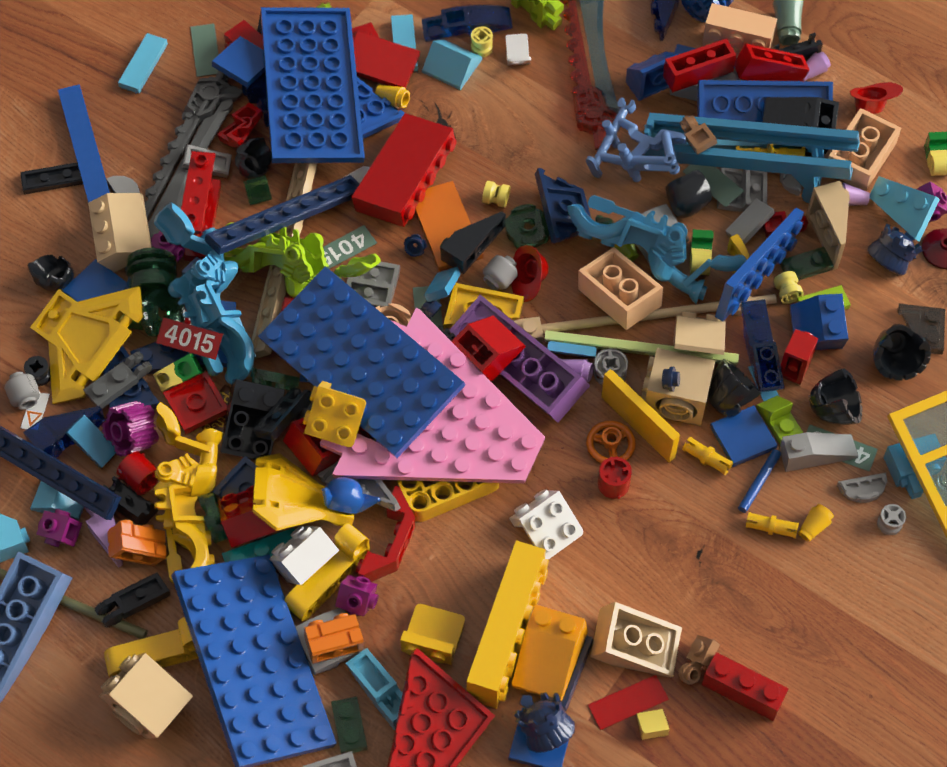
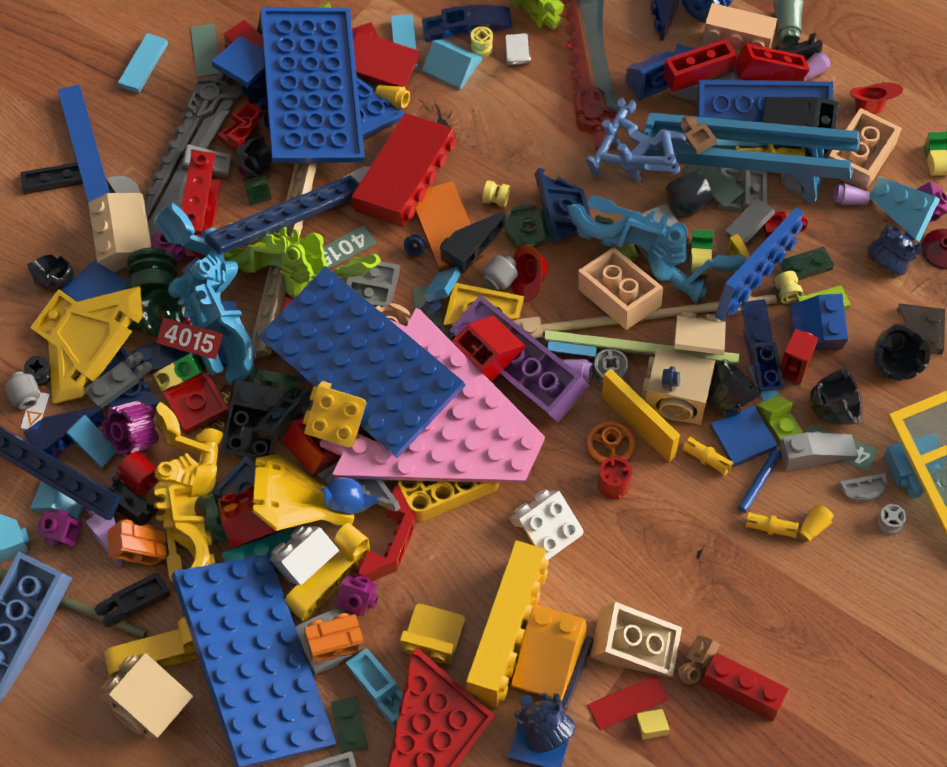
(829, 218): tan slope -> none

